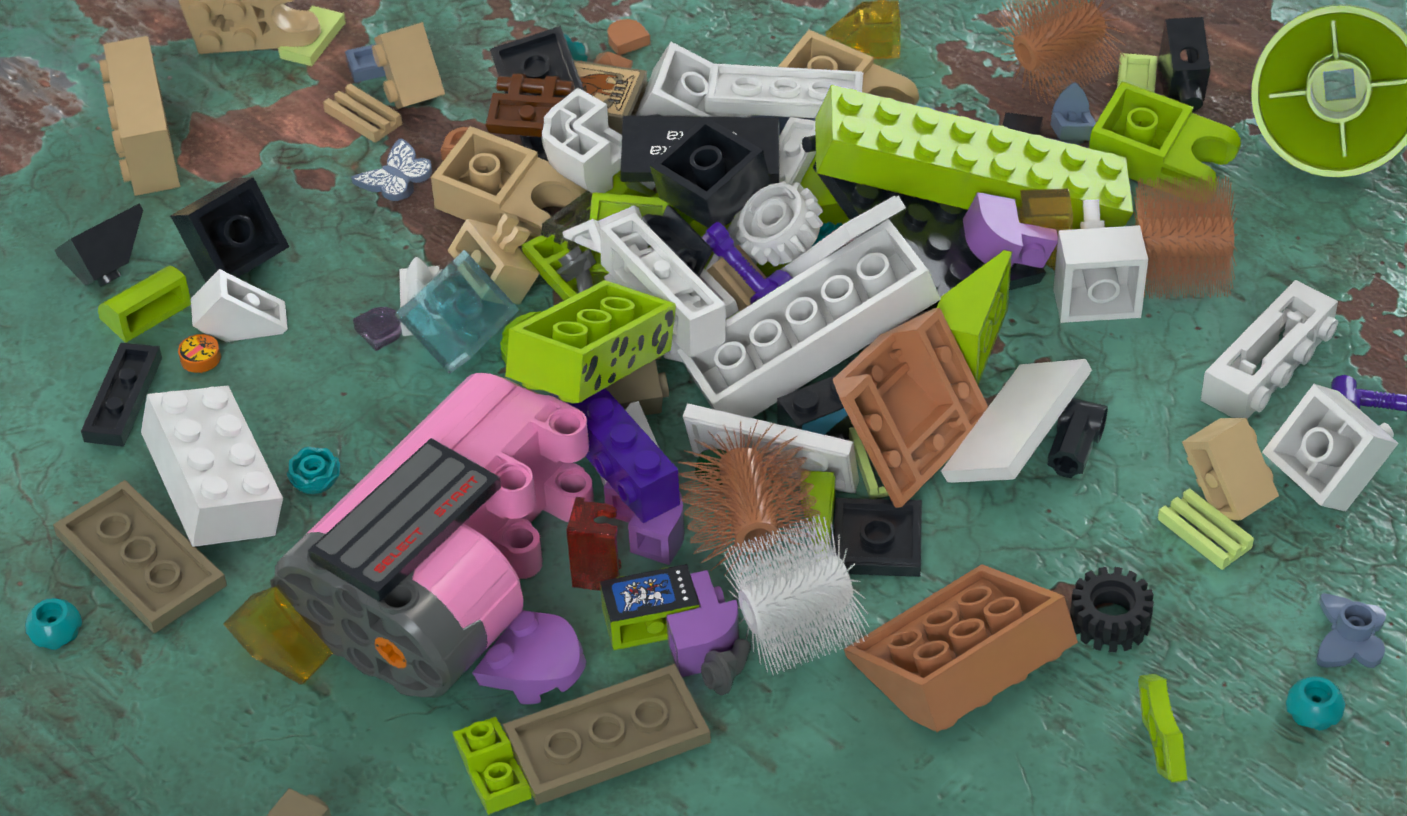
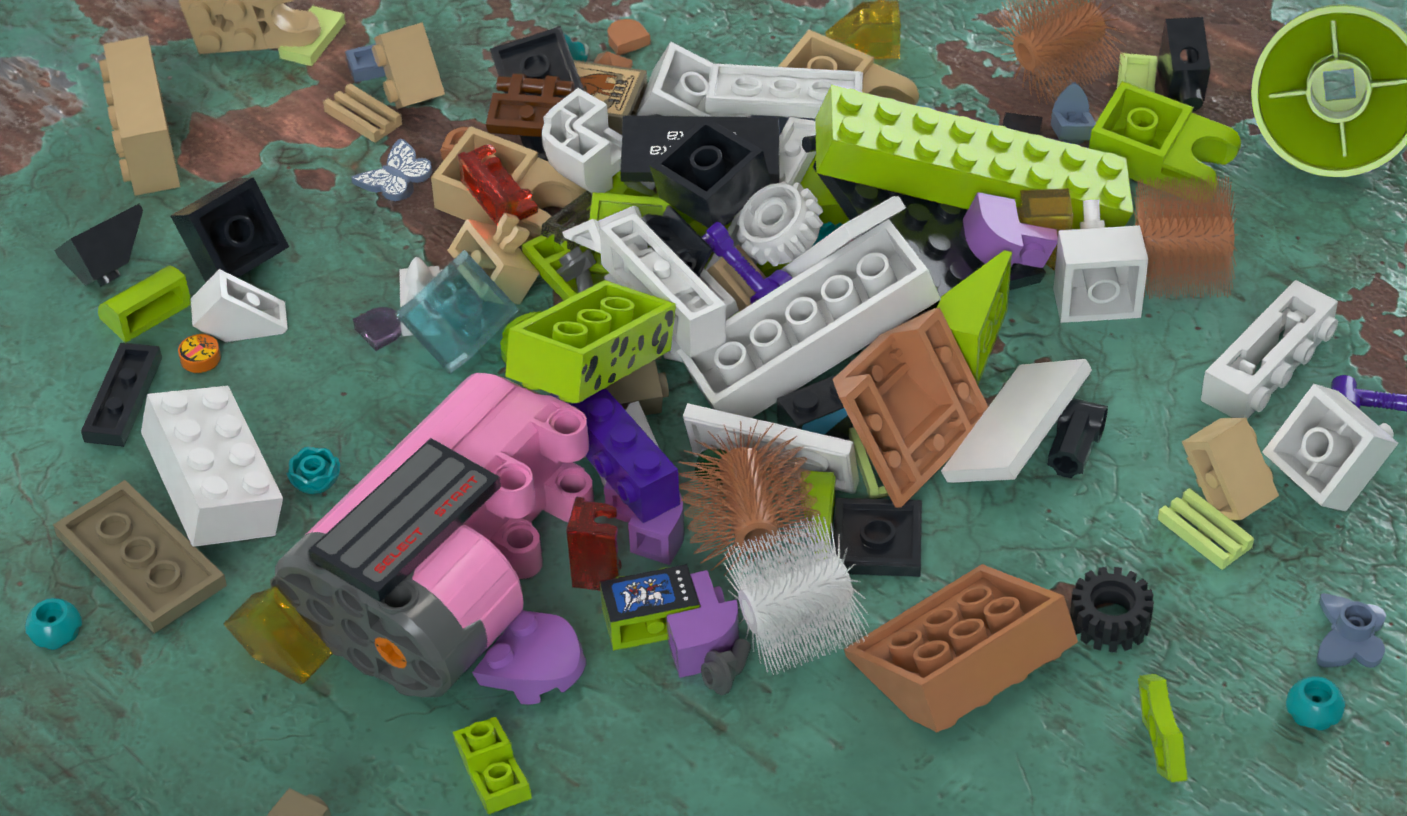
(494, 185): none -> clear red hinge
(606, 734): dark tan plate -> none

